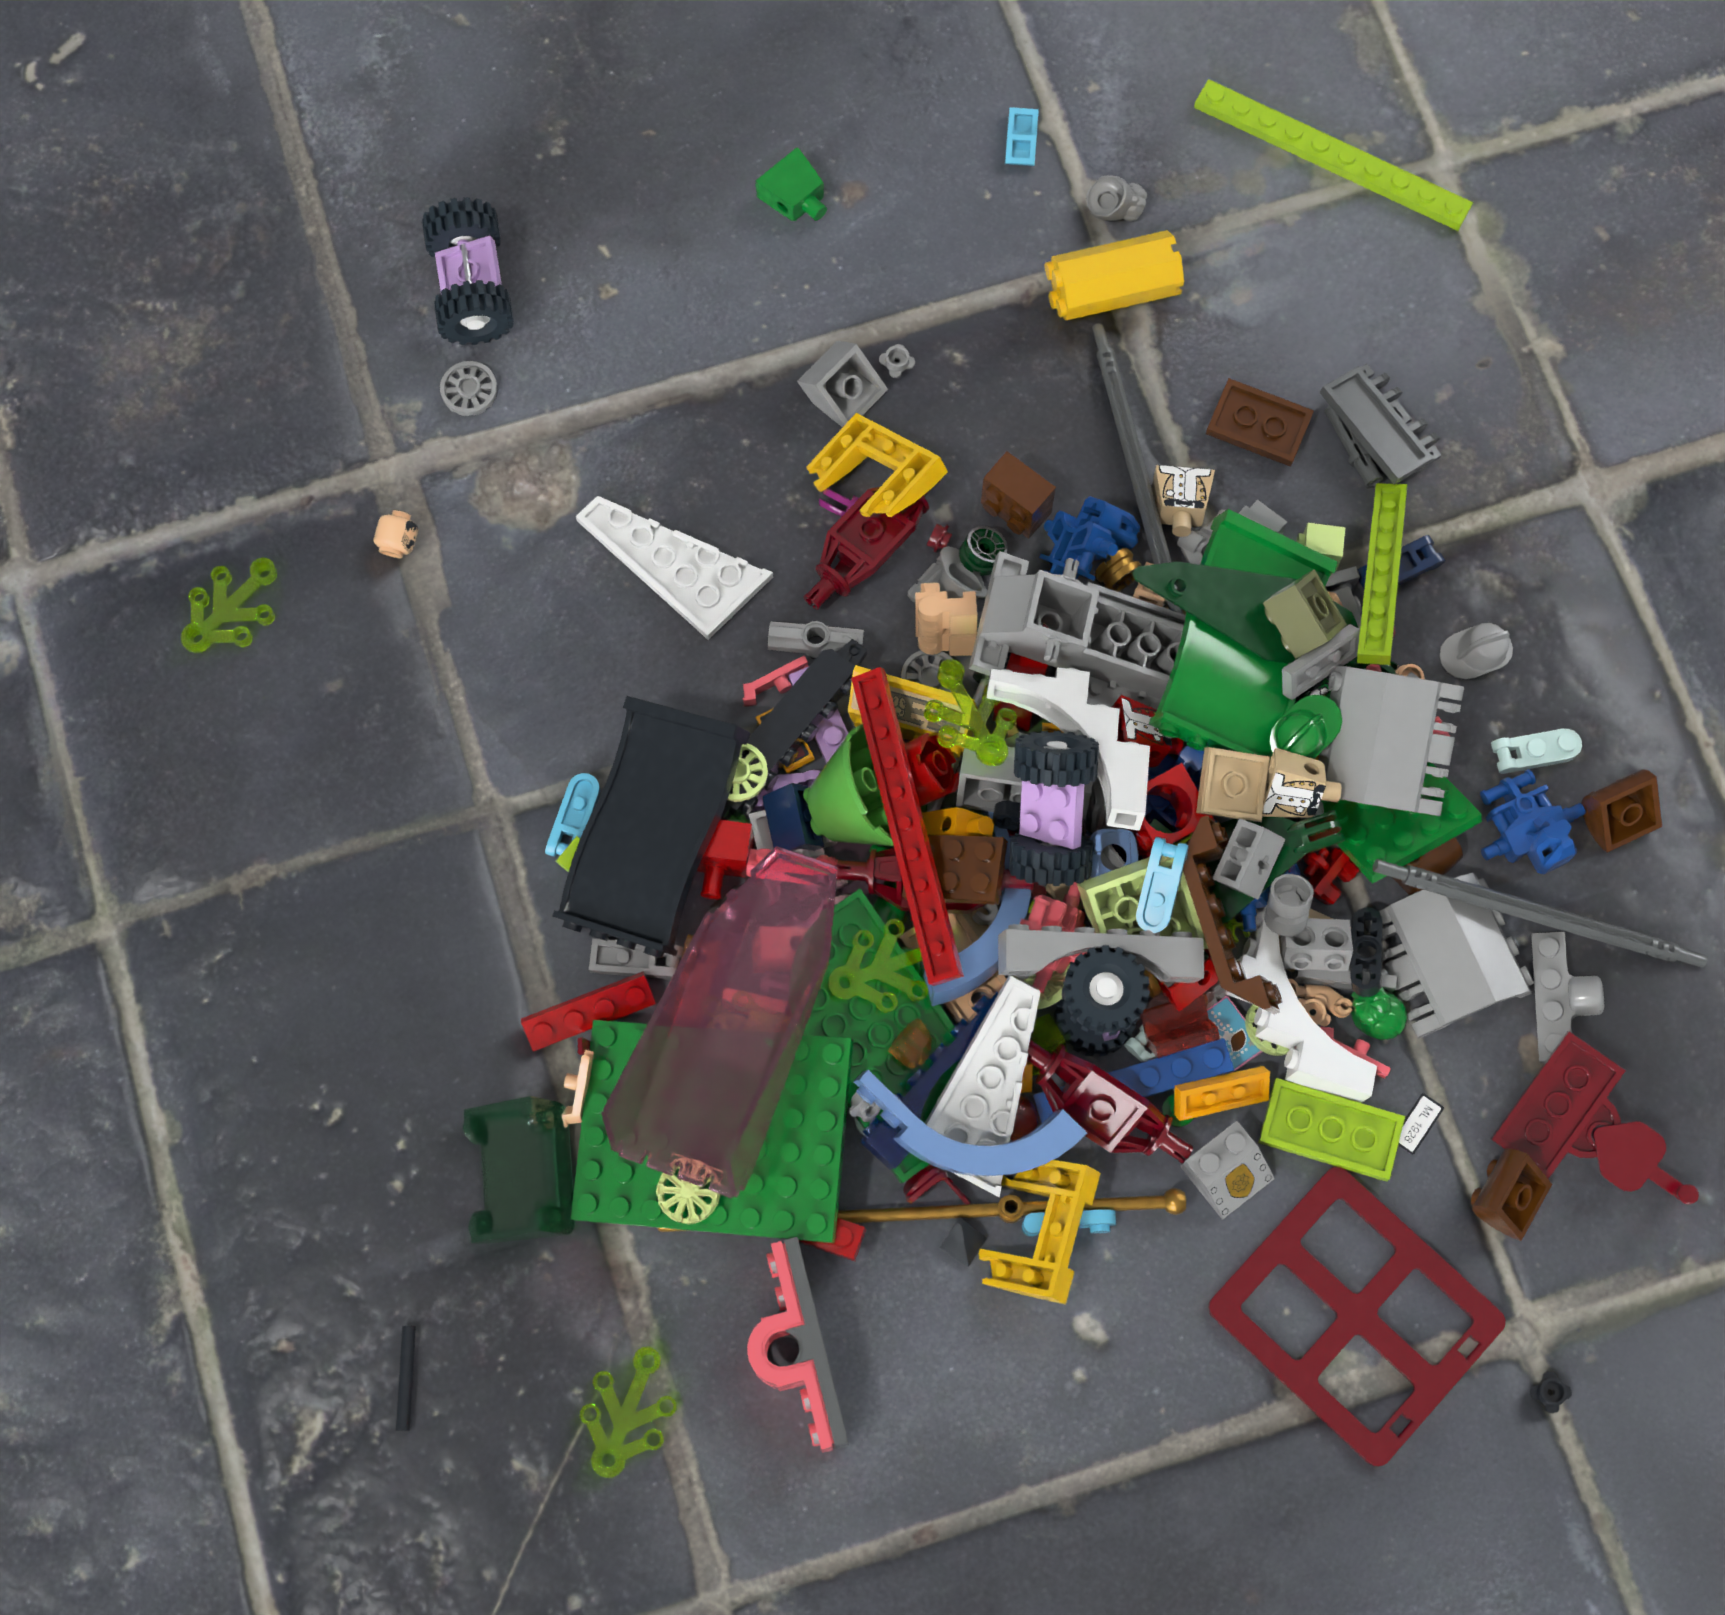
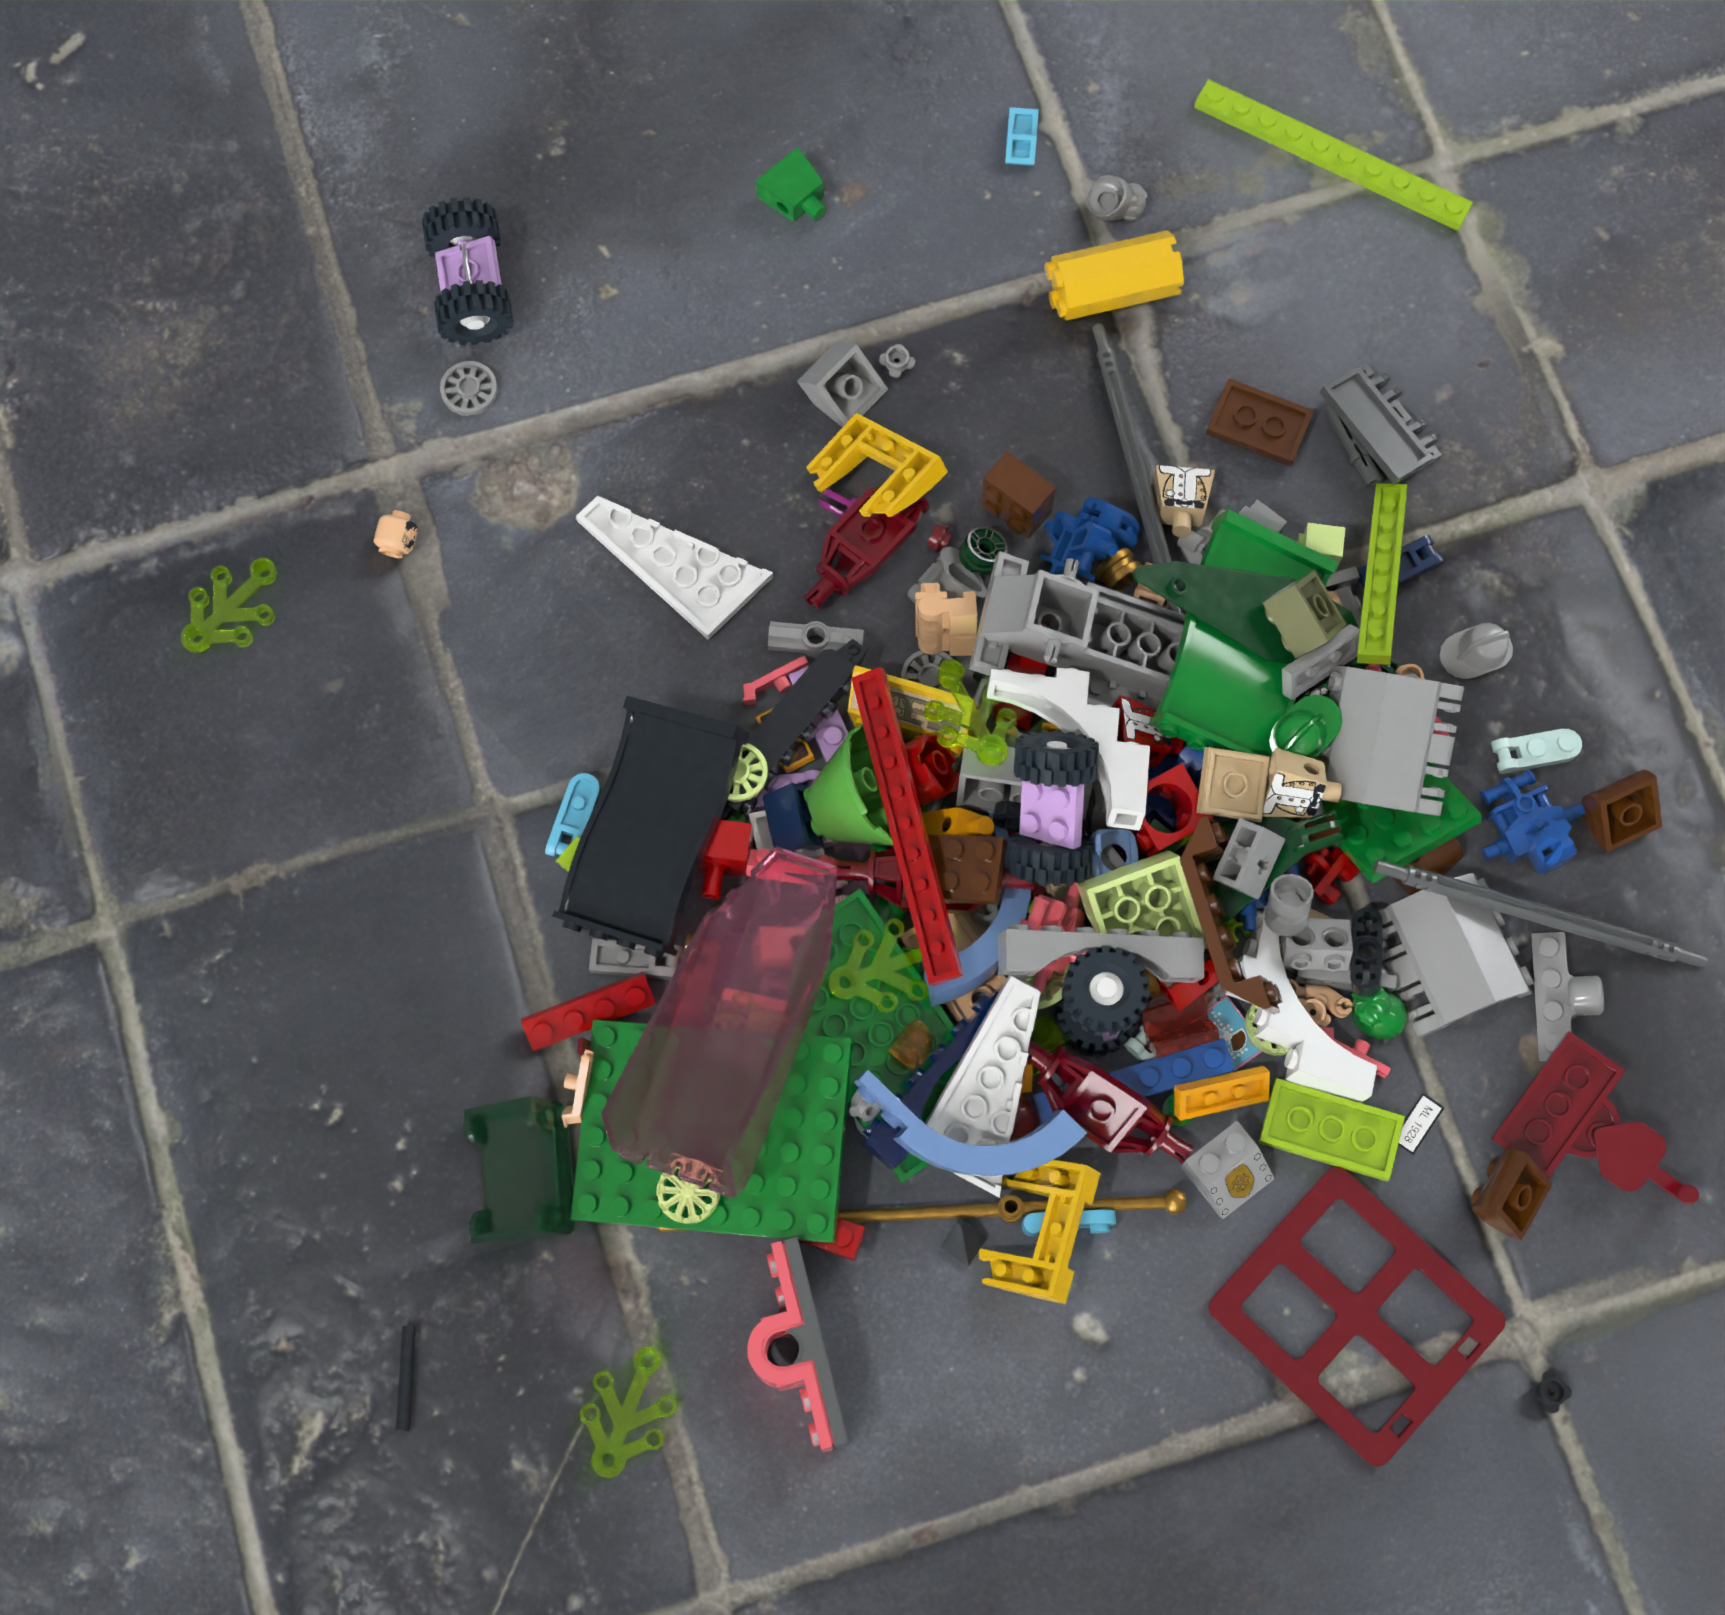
(927, 1178): dark red piece -> none
(1160, 886): medium azure plate -> none

